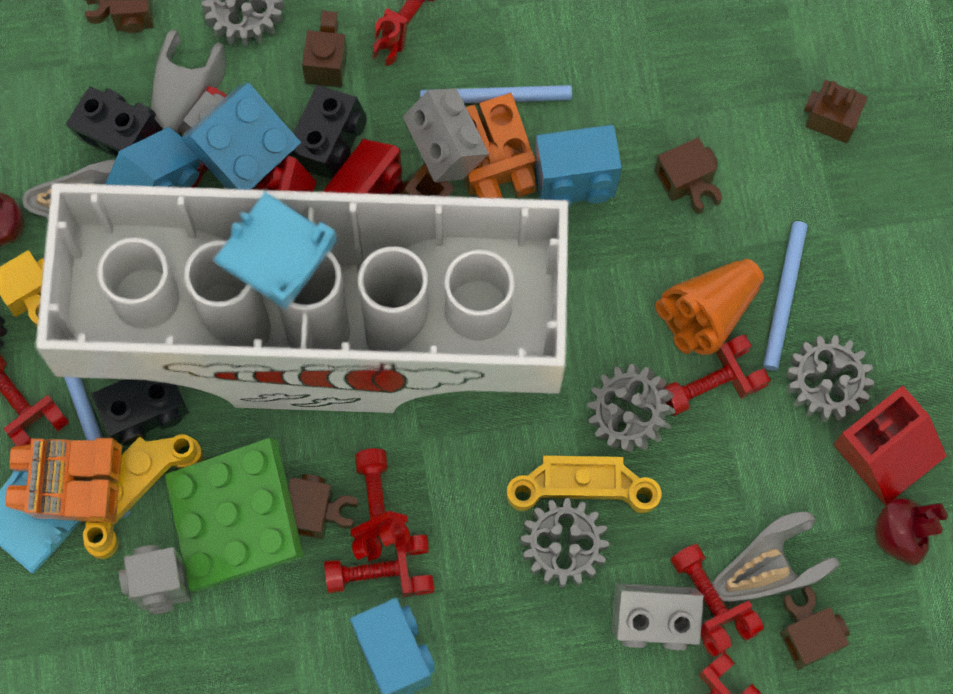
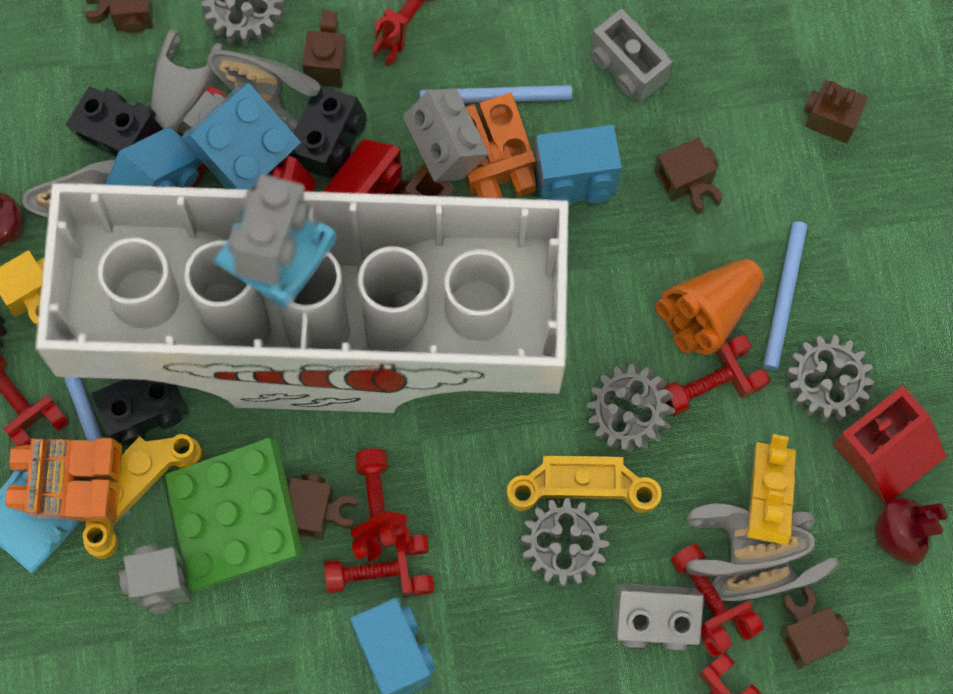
(264, 76): none -> light grey animal
(268, 230): none -> light grey brick
(630, 56): none -> light grey brick
(746, 552): none -> light grey animal
(772, 491): none -> yellow plate

